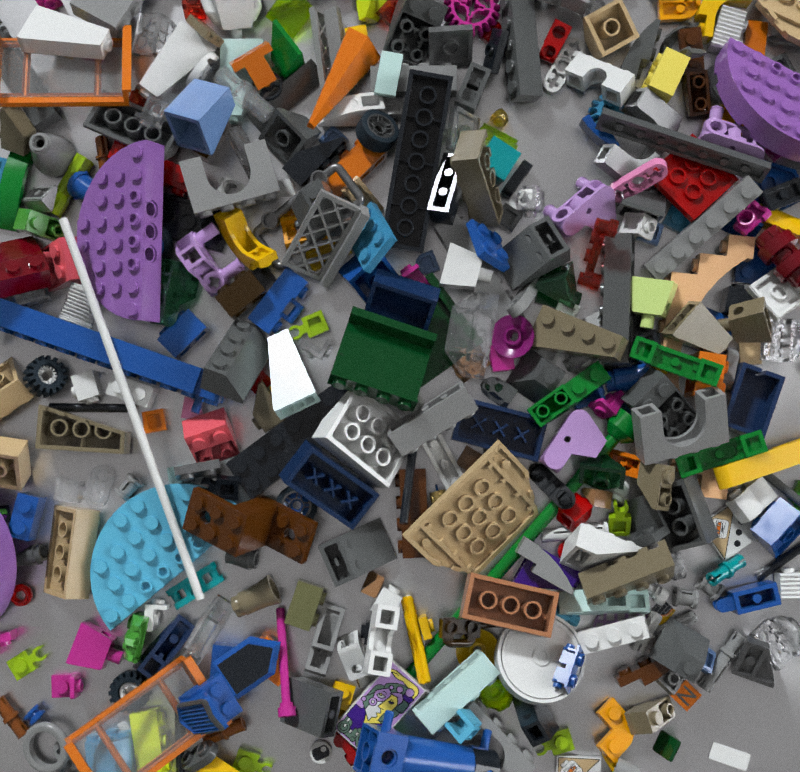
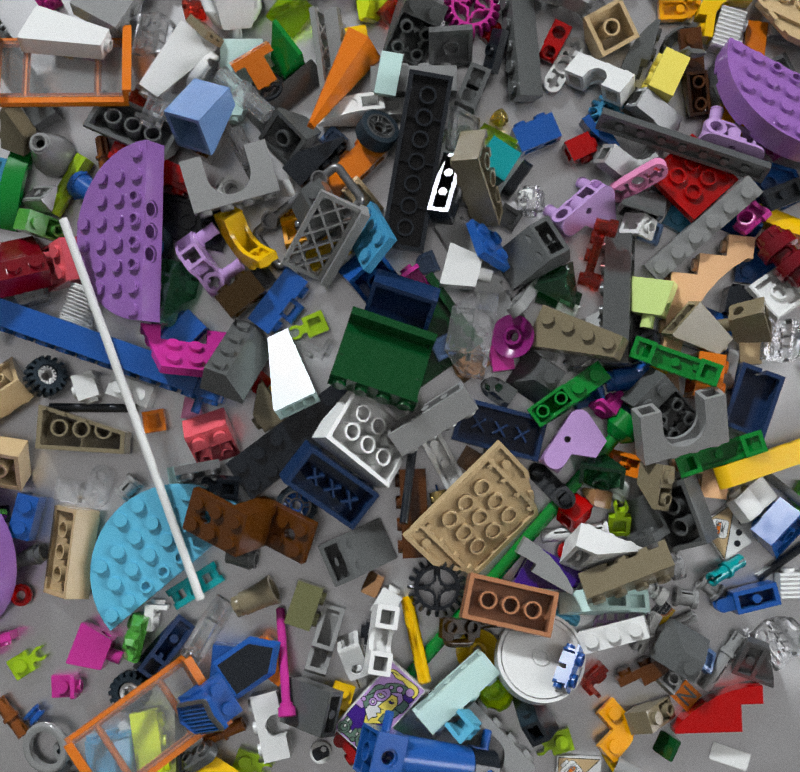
(180, 356): none -> dark pink wing
(273, 744): none -> white arch
(426, 586): none -> black gear
(426, 626): yellow plate -> none
(438, 348): none -> medium blue tile
(536, 133): none -> blue brick
(580, 149): none -> red brick
(594, 675): none -> clear red bracket
(718, 710): none -> red slope

